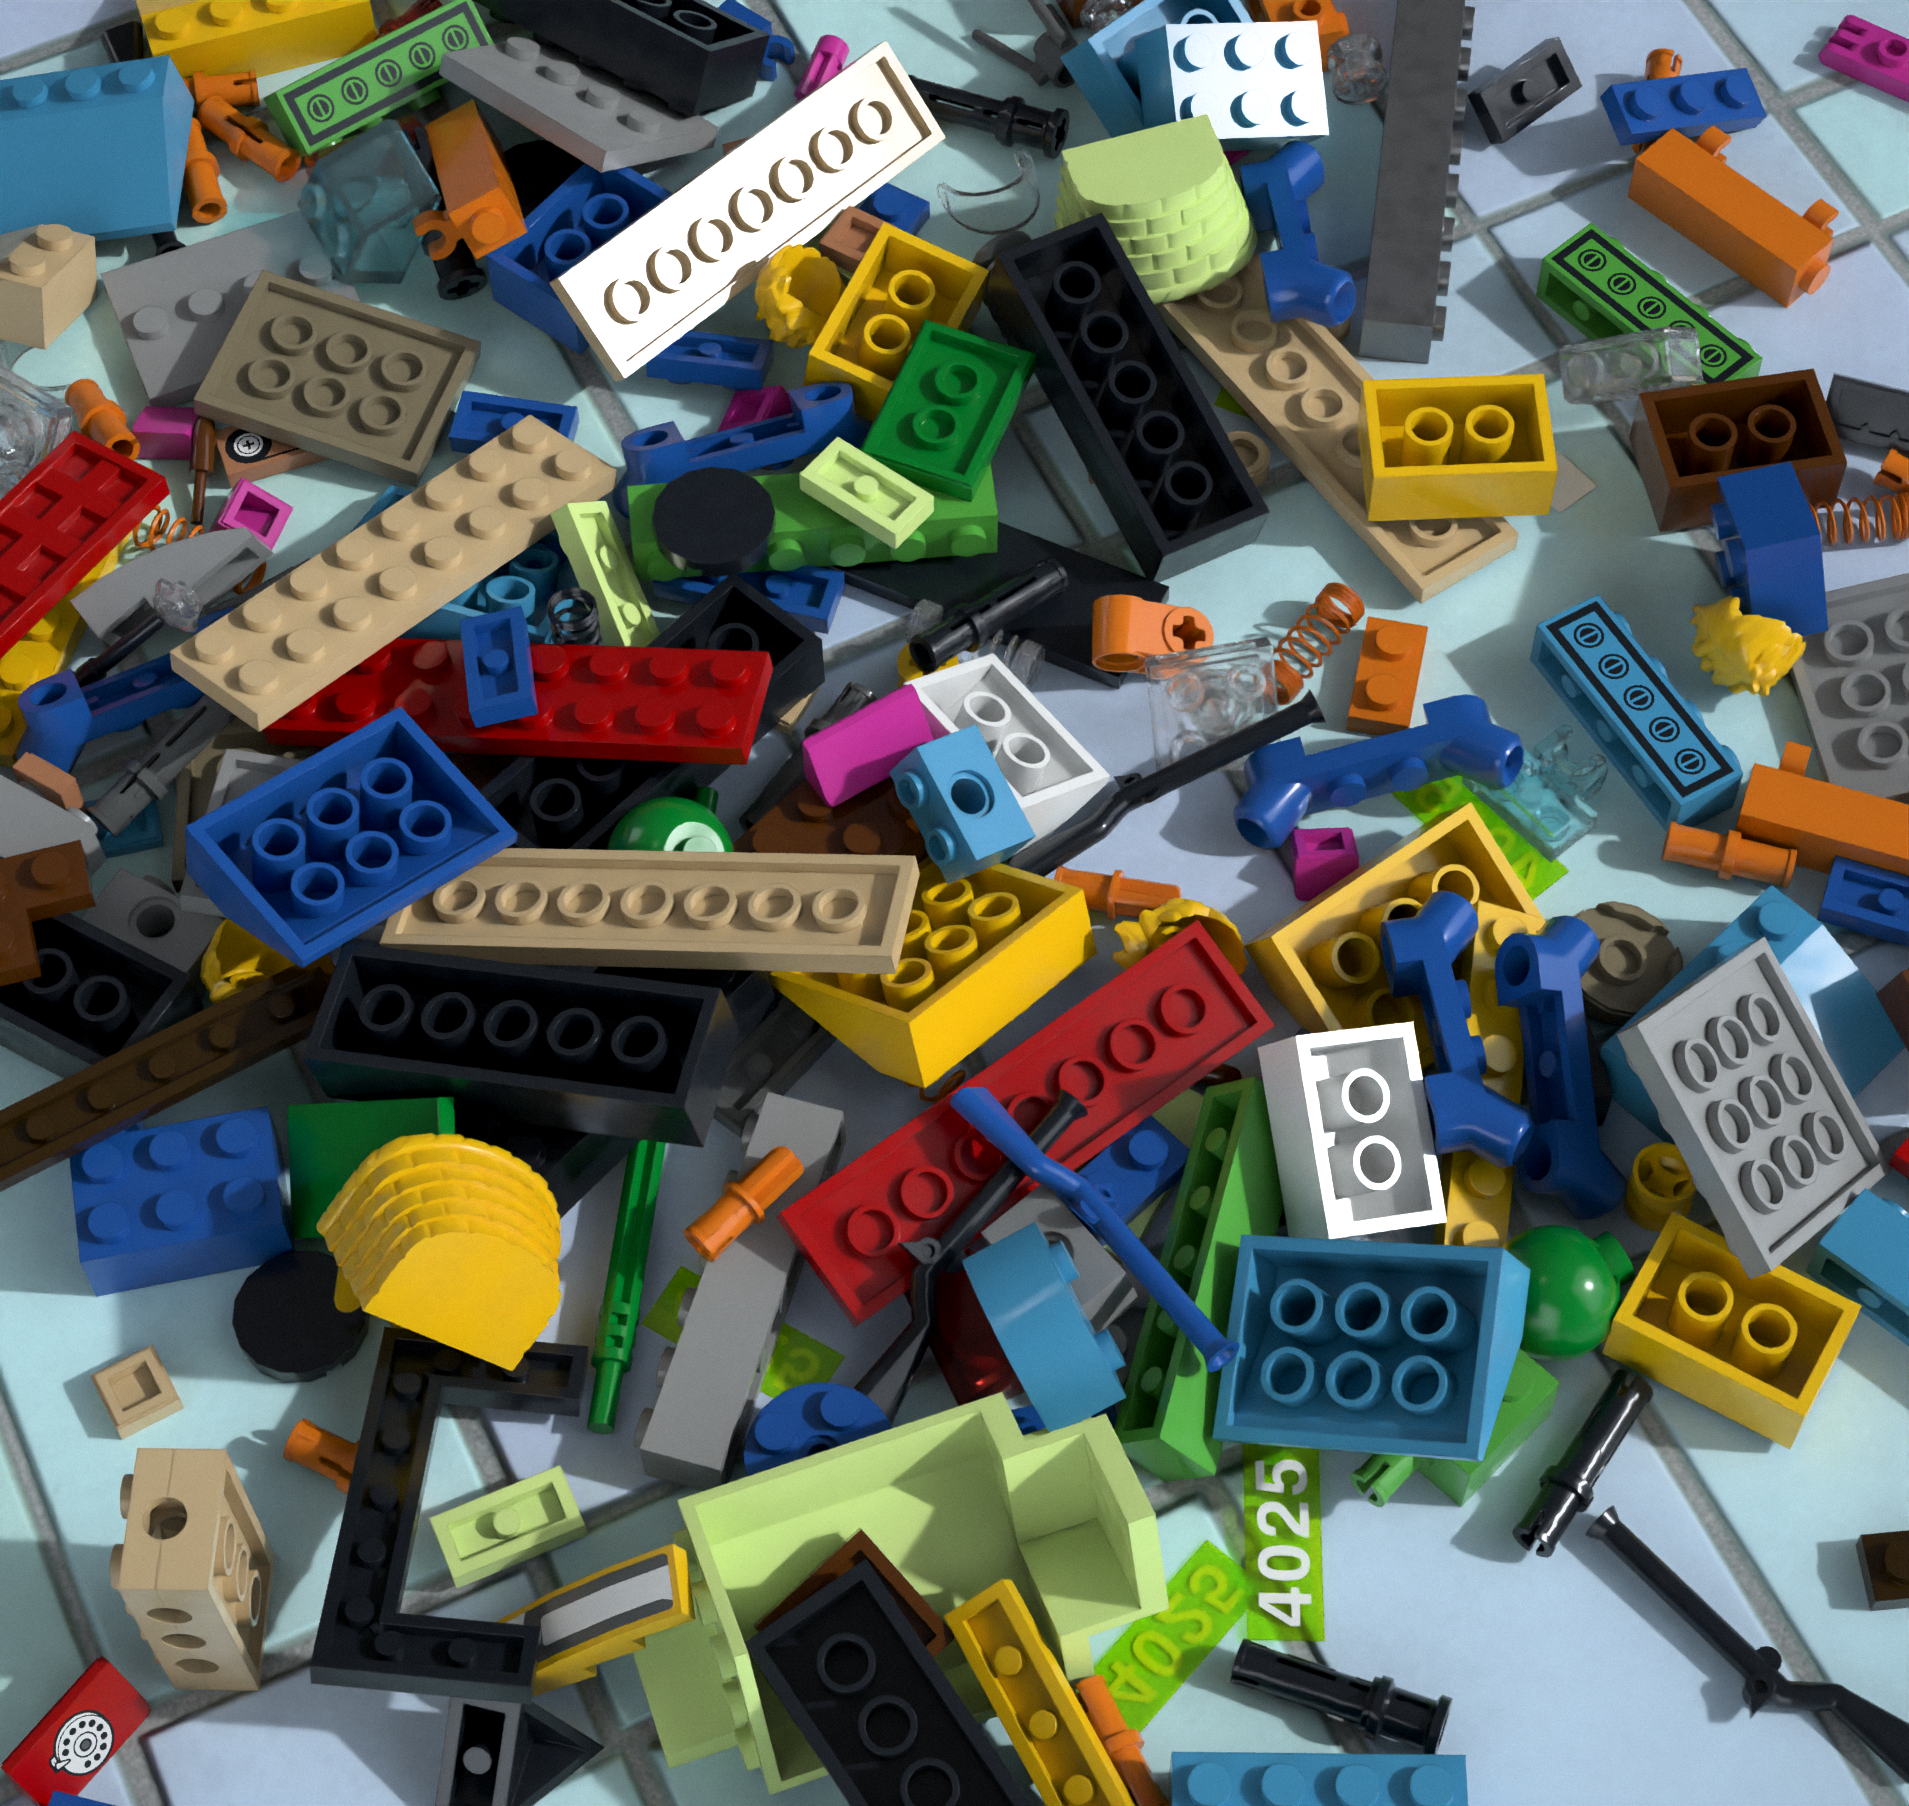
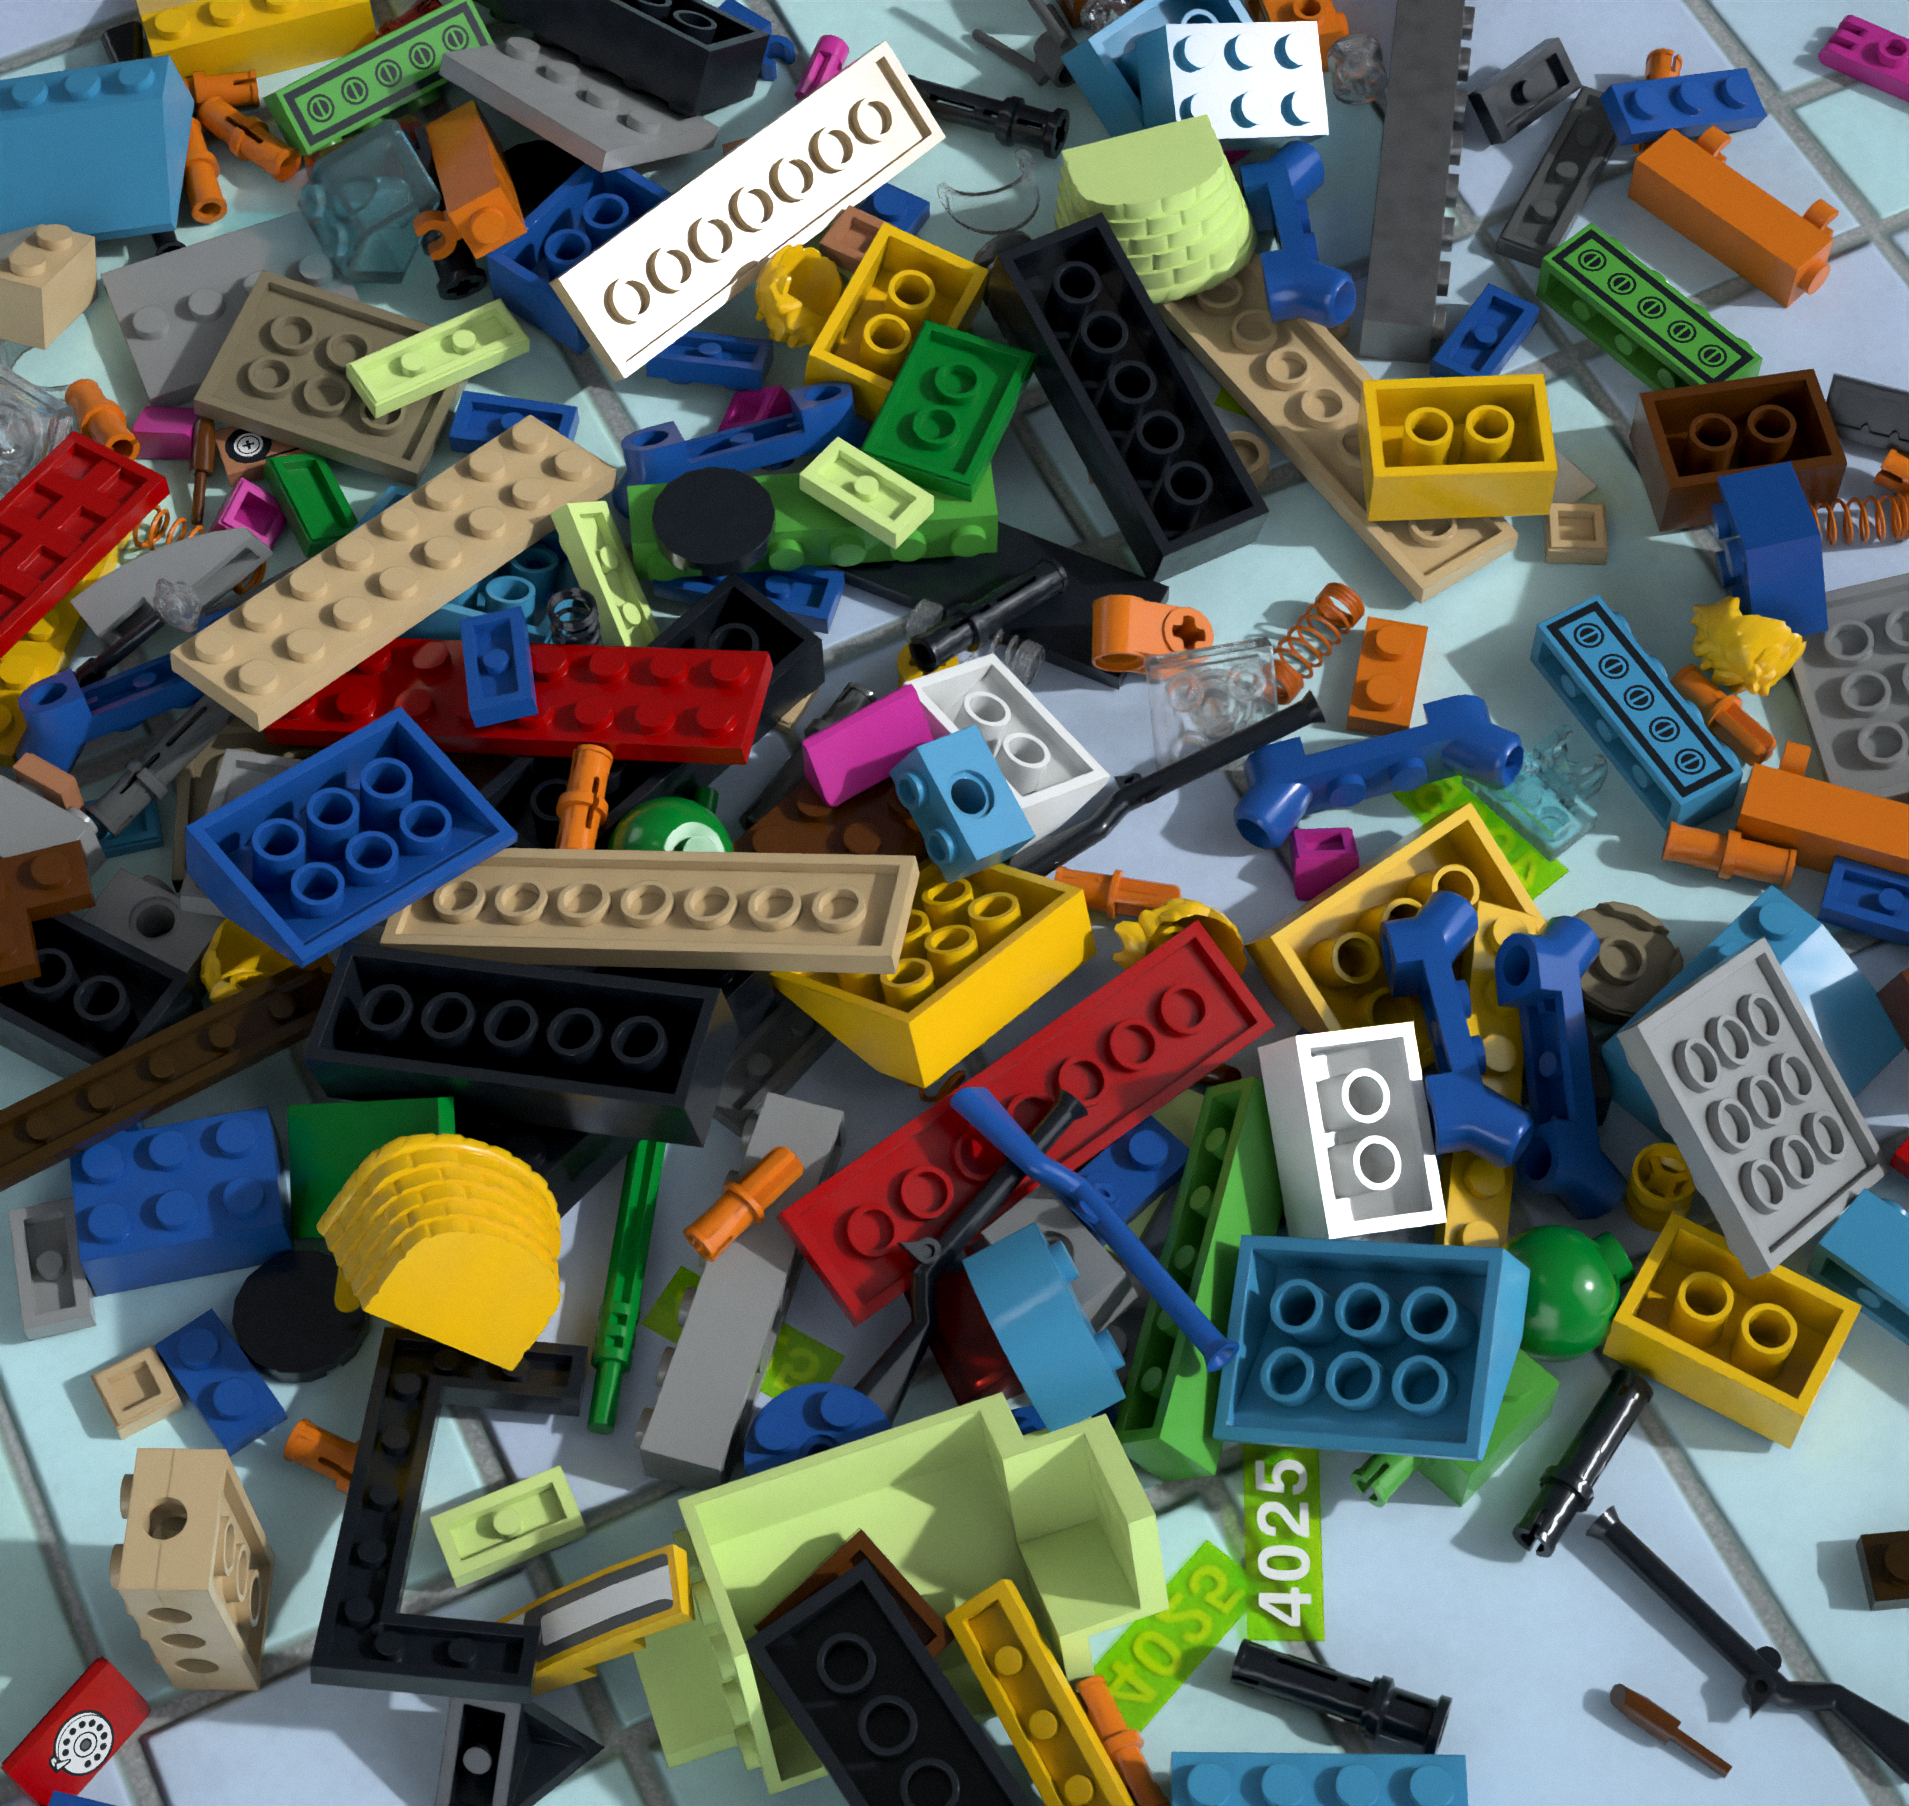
(48, 1270): none -> light grey plate
(220, 1382): none -> blue plate
(310, 500): none -> green tile
(437, 358): none -> yellowish green tile
(583, 803): none -> orange pin
(1486, 335): none -> blue plate
(1560, 182): none -> dark grey tile
(1575, 534): none -> tan tile
(1630, 365): clear brick -> none
(1662, 1726): none -> reddish brown piece
(1725, 716): none -> orange axle

